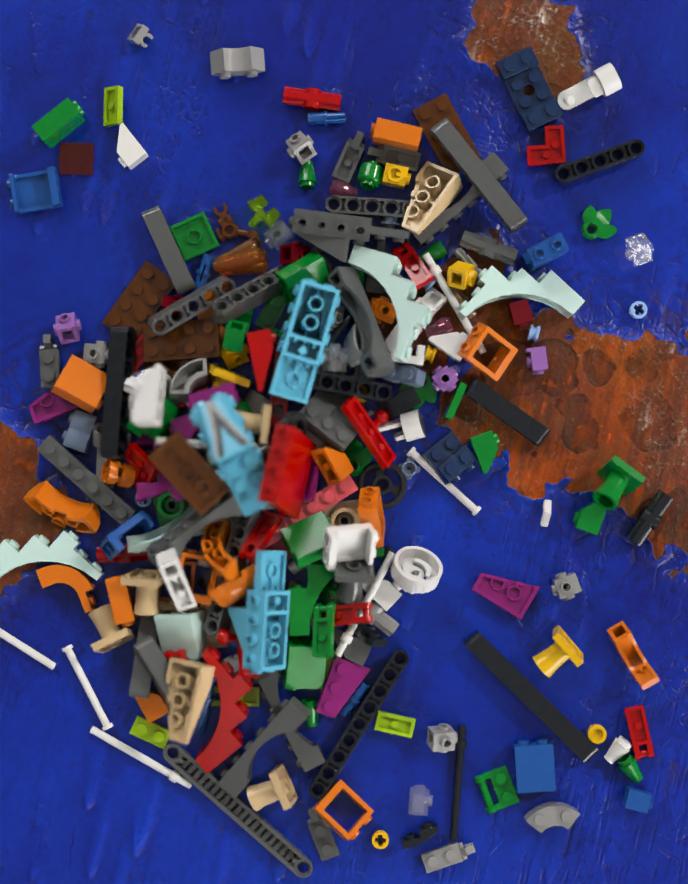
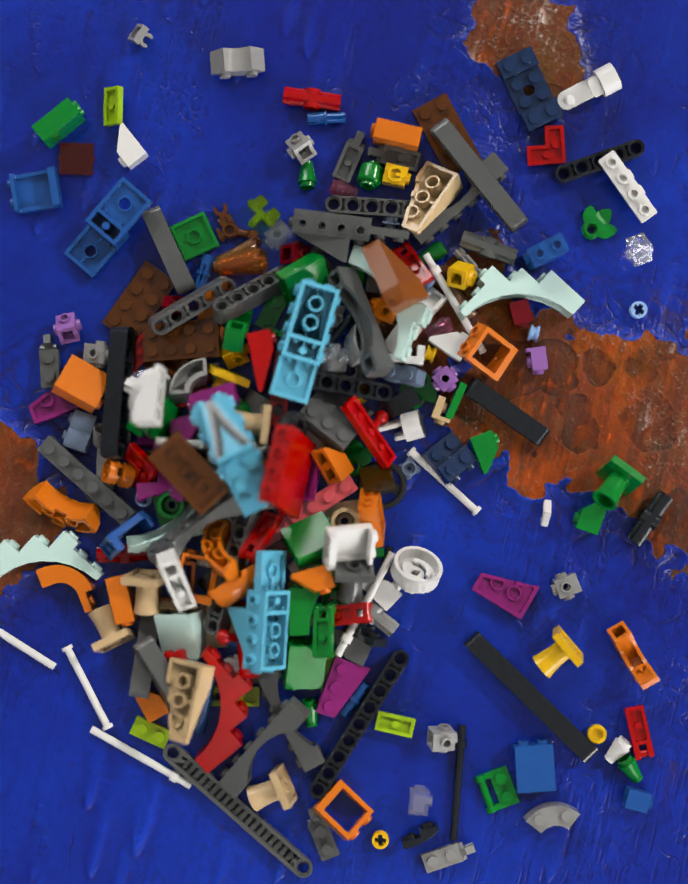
(108, 227): none -> blue bracket
(315, 579): none -> orange slope
(376, 478): none -> dark brown piece
(395, 280): none -> dark orange wedge
(440, 407): none -> tan bracket
(627, 186): none -> white bracket

